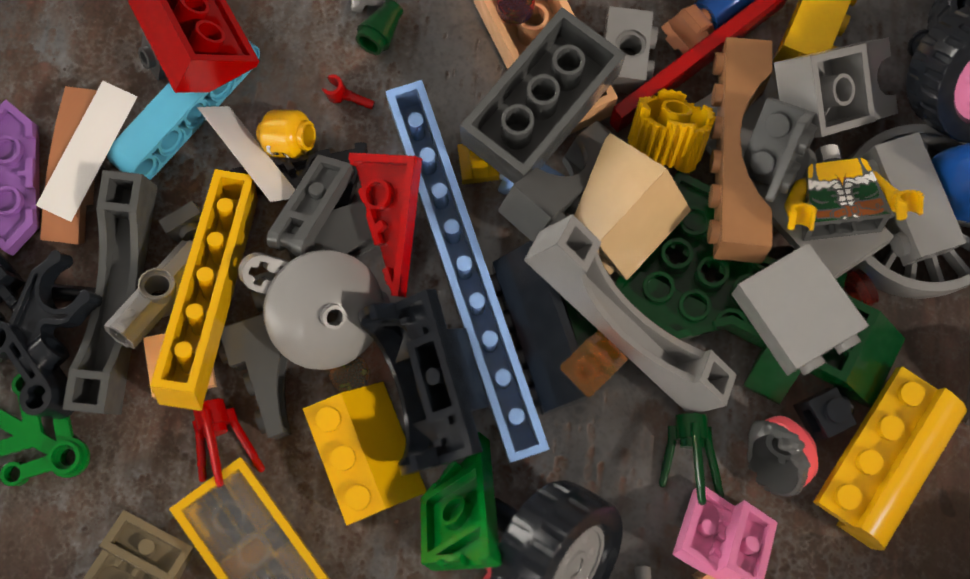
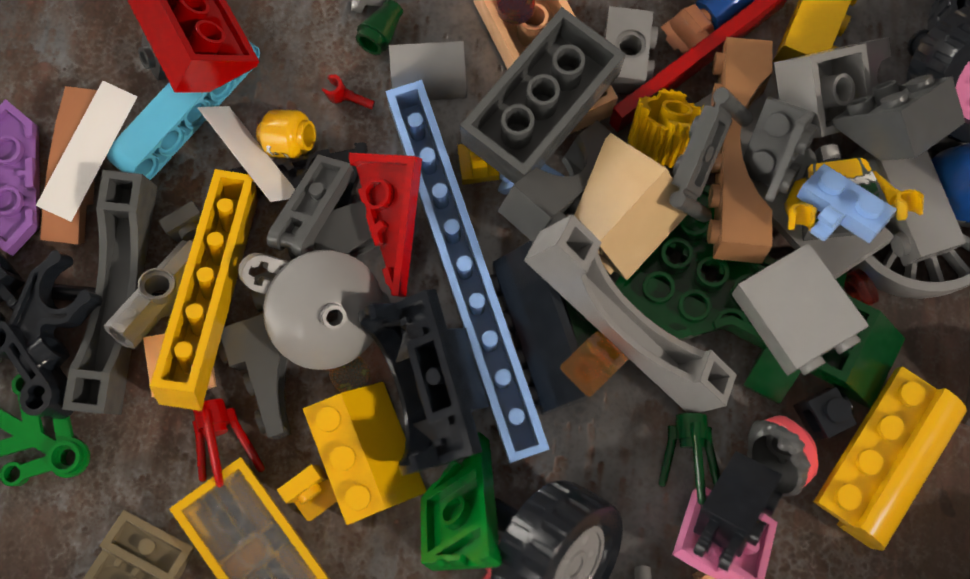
(309, 491): none -> yellow bracket
(436, 64): none -> light grey brick
(705, 142): none -> dark grey plate
(736, 507): none -> black hinge
(845, 205): none -> light blue plate
(903, 118): none -> dark grey slope

